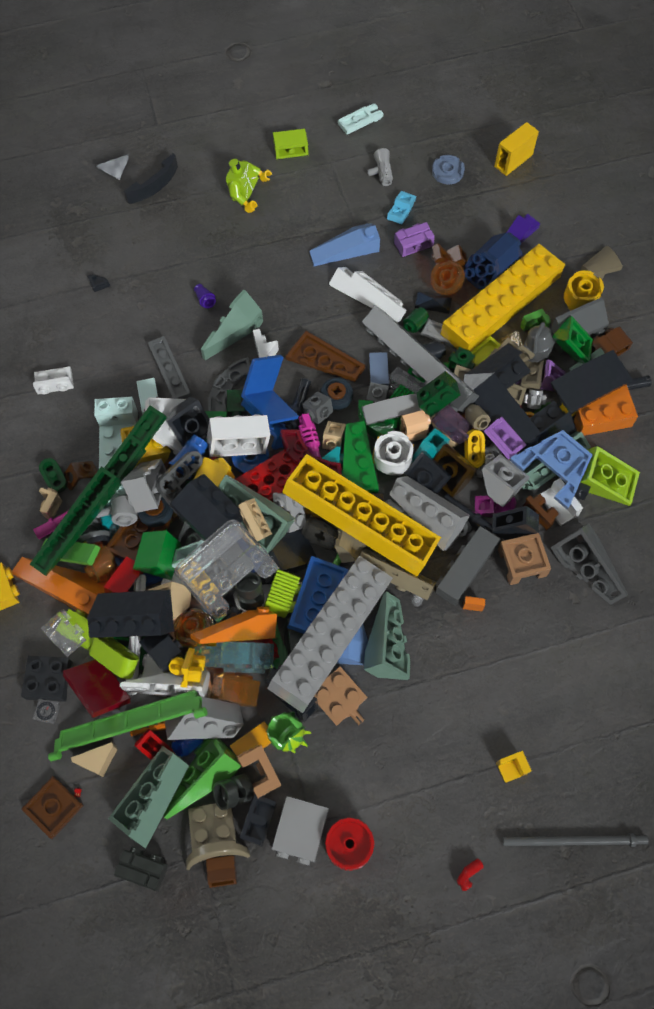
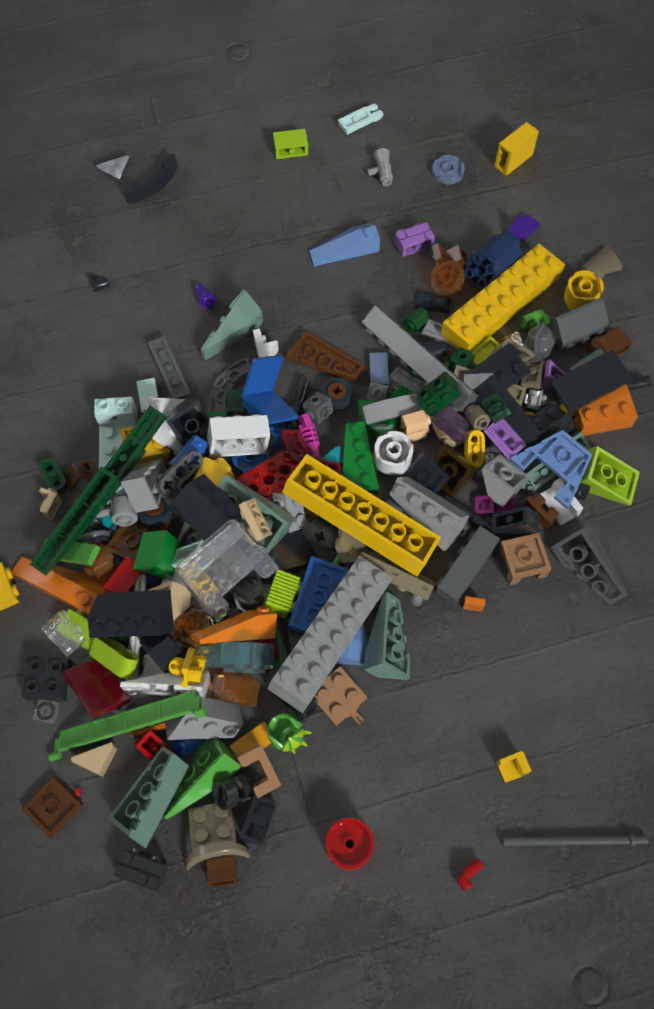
(49, 526): dark pink pin -> none
(53, 380): white bracket -> none
(242, 180): lime torso -> none
(300, 830): light grey brick -> none
(333, 435): tan bracket -> none
(367, 291): white wedge -> none
(401, 208): medium azure slope -> none
(432, 444): teal slope -> none
(496, 407): none -> clear green bracket
(574, 340): green slope -> none

